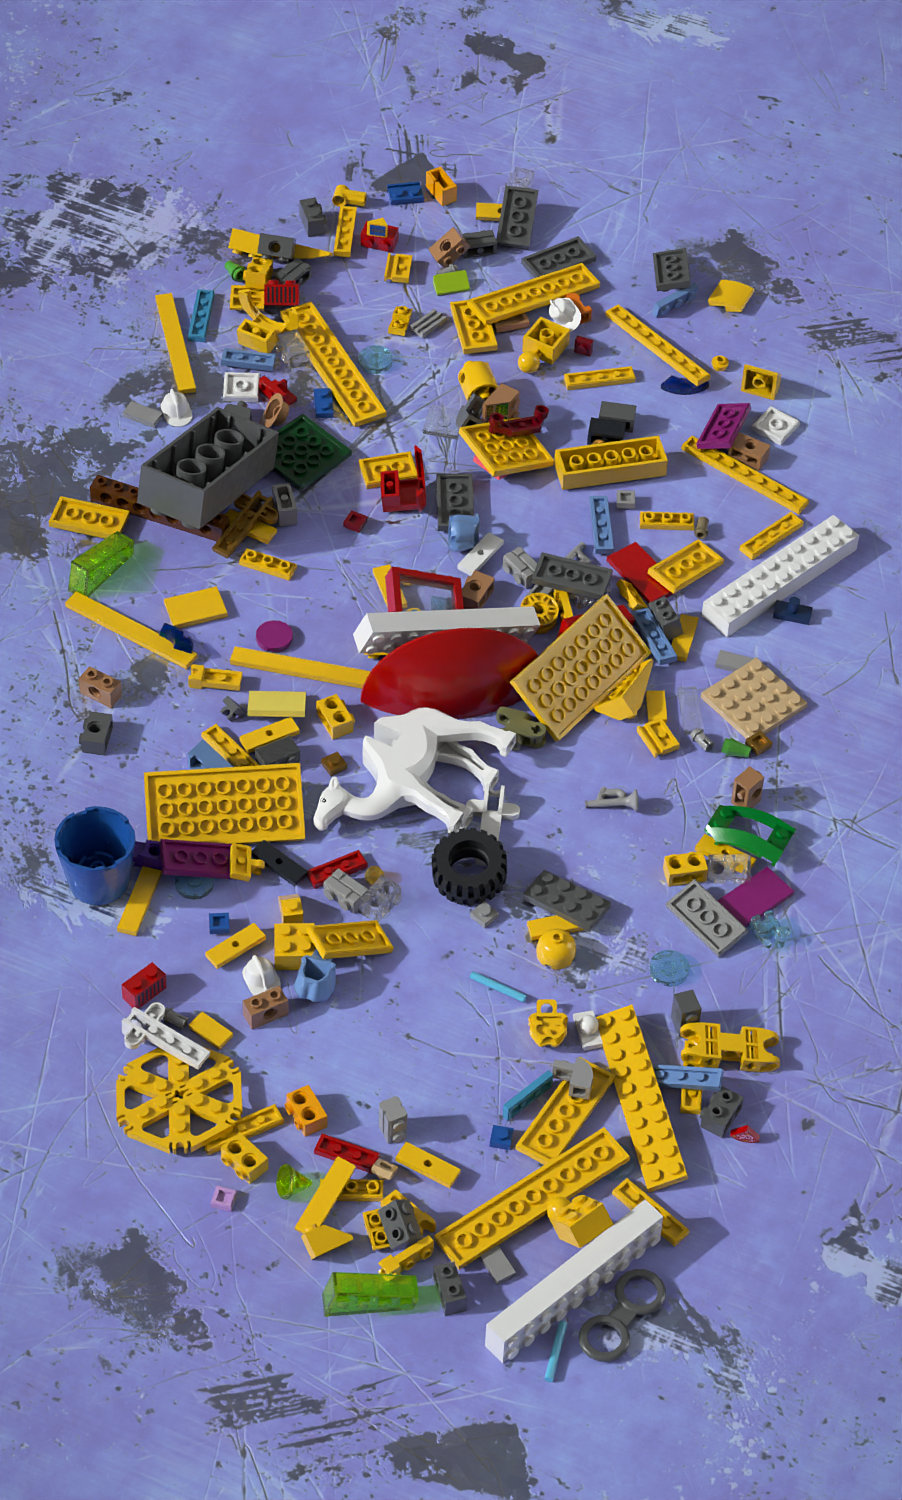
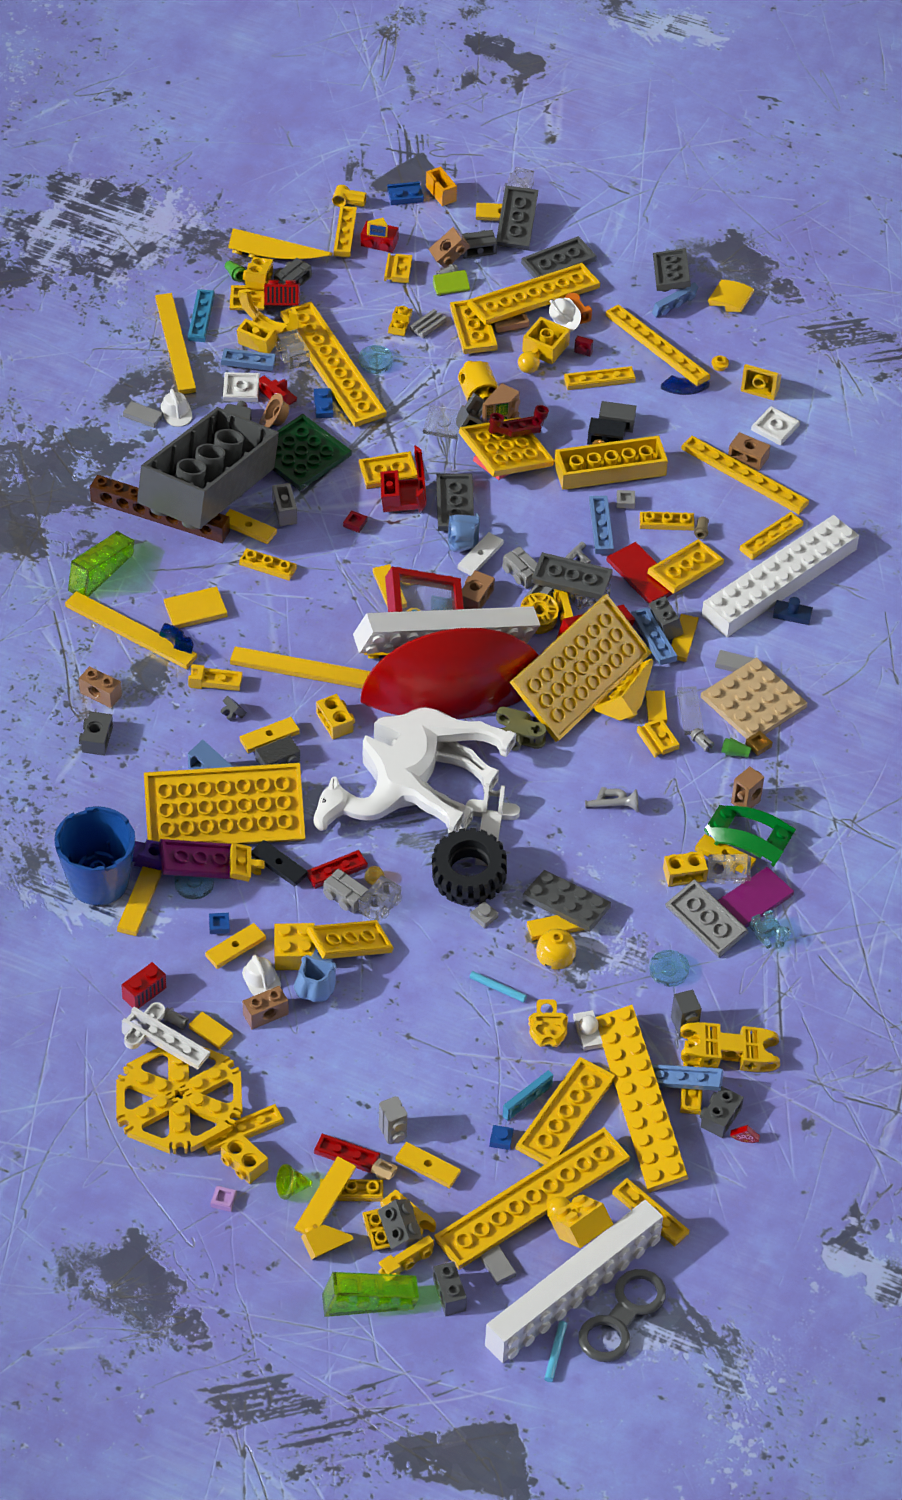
(88, 517): yellow plate -> none
(227, 747): yellow tile -> none
(250, 514): pearl gold piece -> none
(267, 242): dark grey brick -> none
(274, 636): magenta tile -> none
(276, 704): light yellow tile -> none
(291, 908): yellow slope -> none
(308, 1110): light orange brick -> none
(312, 217): dark grey brick -> none
(334, 763): pearl gold plate -> none
(578, 1074): light grey brick -> none
(631, 595): yellow plate -> none
(723, 426): magenta tile -> none

